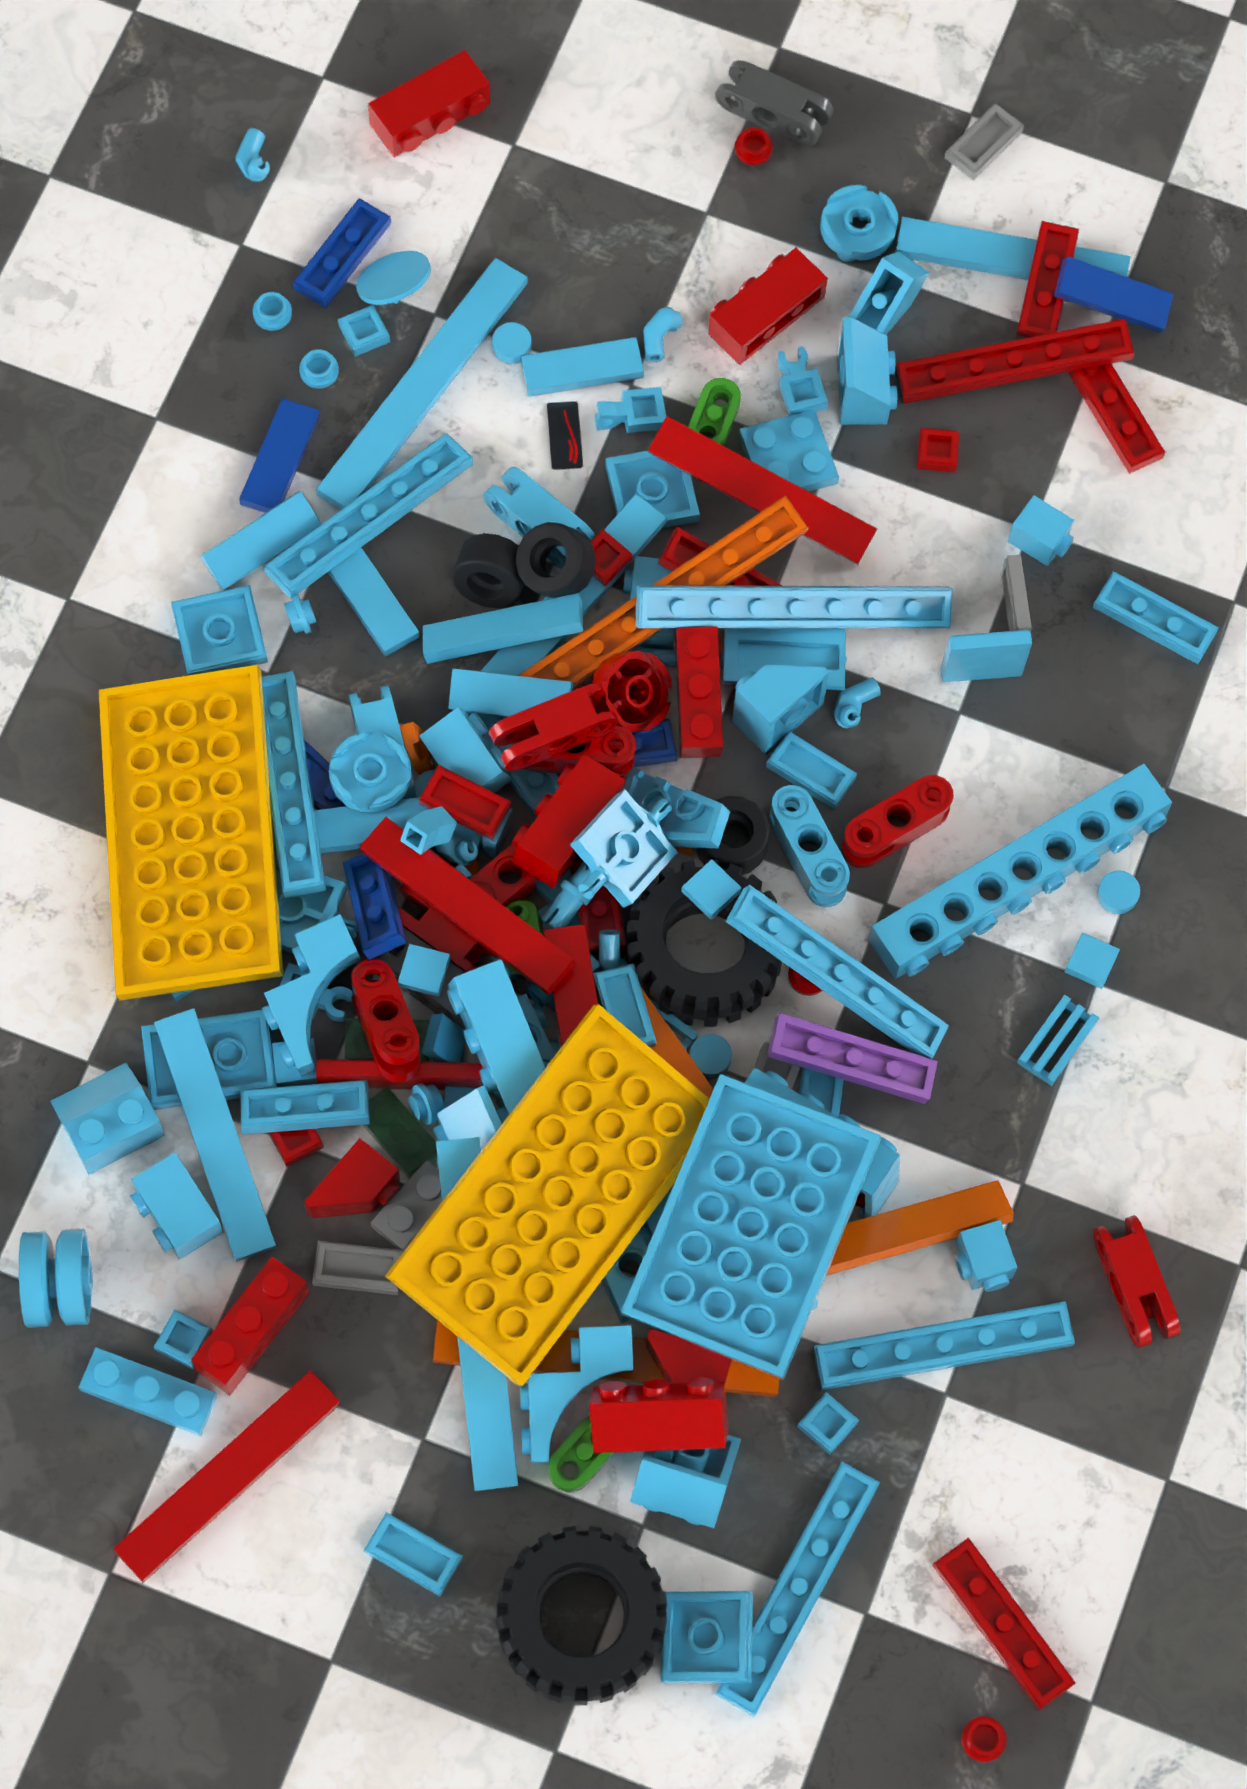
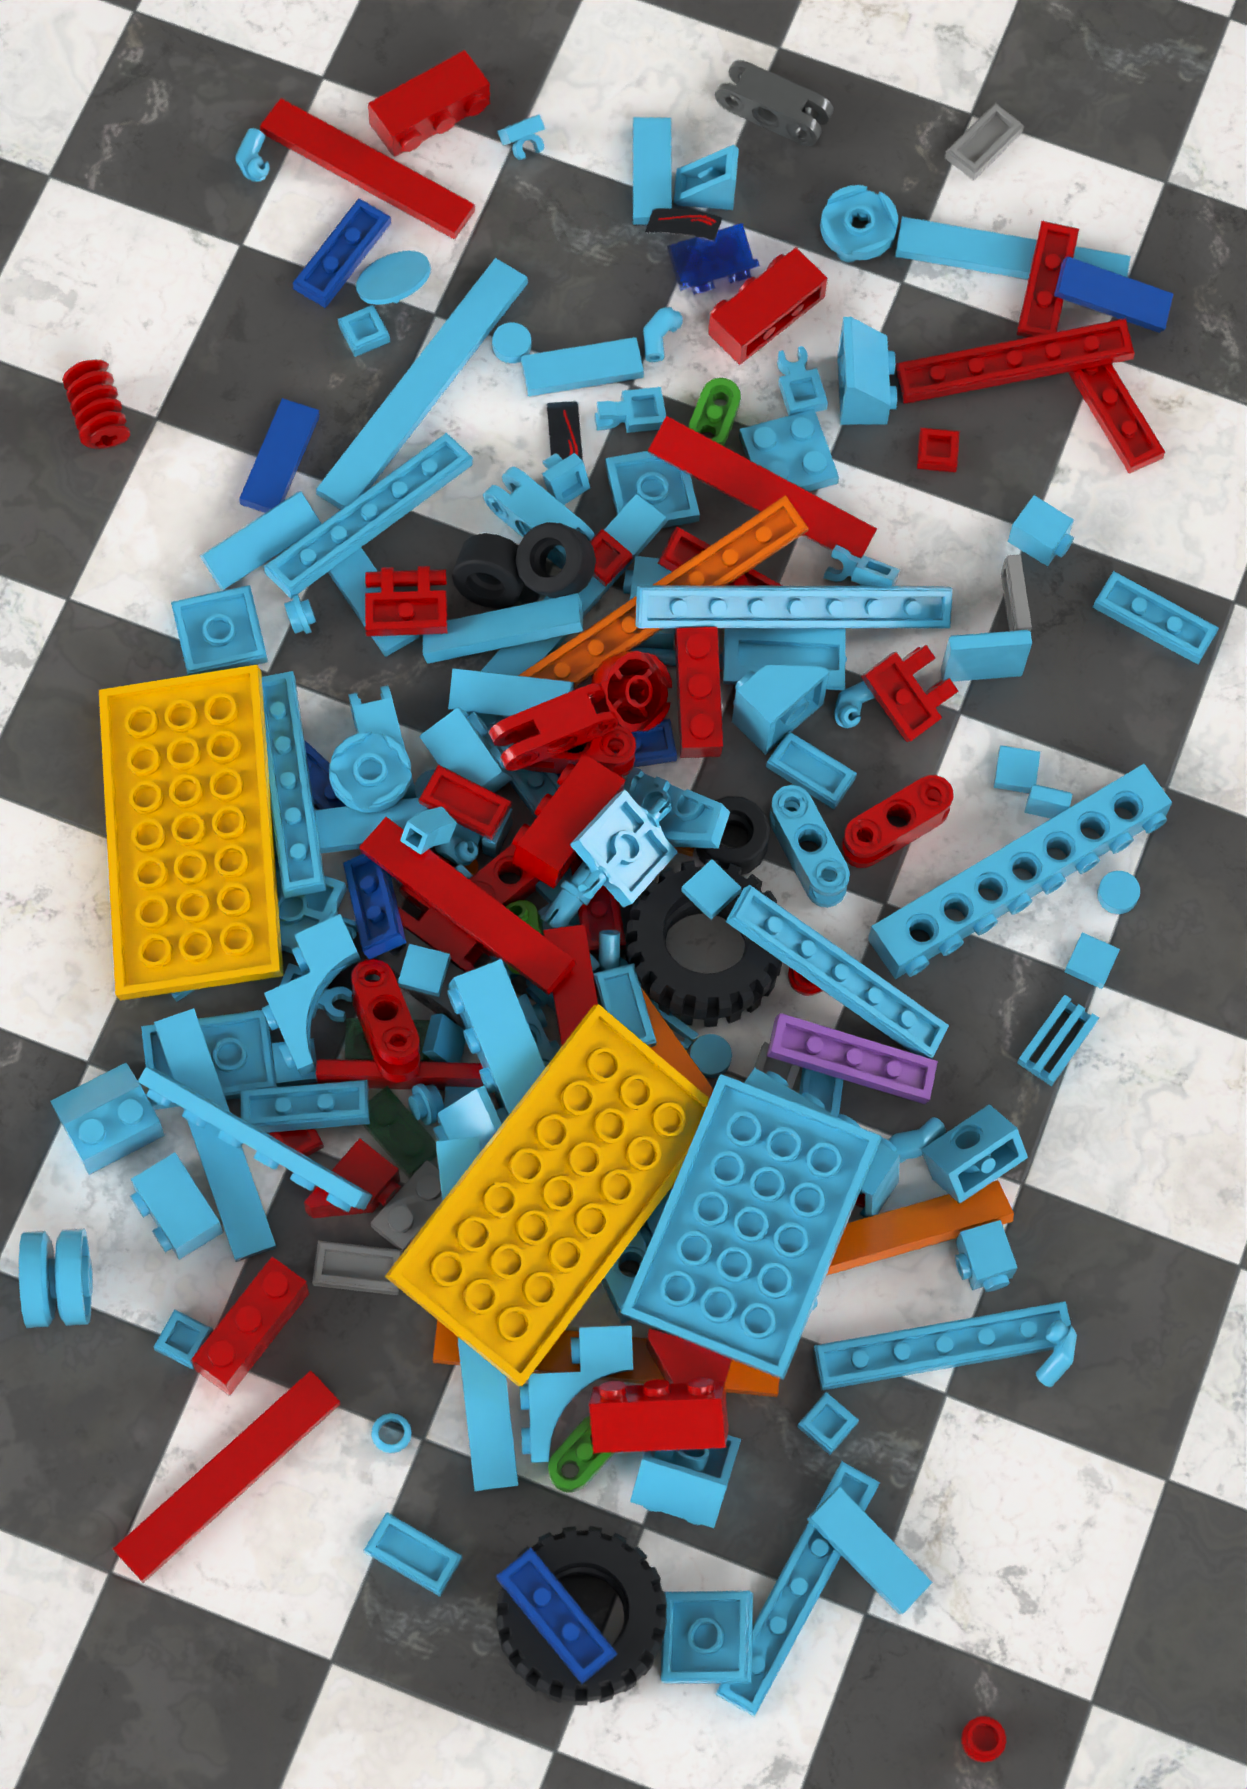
(95, 405): none -> red piece
(148, 1391): medium azure plate -> none
(269, 1149): none -> medium azure plate
(272, 311): medium azure plate -> none
(319, 369): medium azure plate -> none
(367, 168): none -> red tile
(391, 1448): none -> medium azure piece
(408, 611): none -> red plate
(416, 749): orange tile -> none
(522, 132): none -> medium azure tile
(556, 1615): none -> blue tile
(565, 477): none -> medium azure tile
(651, 167): none -> medium azure tile
(684, 222): none -> black sticker
(702, 261): none -> clear blue bracket
(708, 181): none -> medium azure slope
(753, 146): red plate -> none
(862, 570): none -> medium azure plate
(869, 1550): none -> medium azure tile
(889, 292): medium azure slope -> none
(901, 694): none -> red plate
(911, 1142): none -> medium azure arm
(974, 1153): none -> medium azure brick
(1003, 1624): red tile -> none
(1016, 769): none -> medium azure tile
(1047, 801): none -> medium azure tile
(1063, 1354): none -> medium azure arm
(1136, 1282): red piece -> none

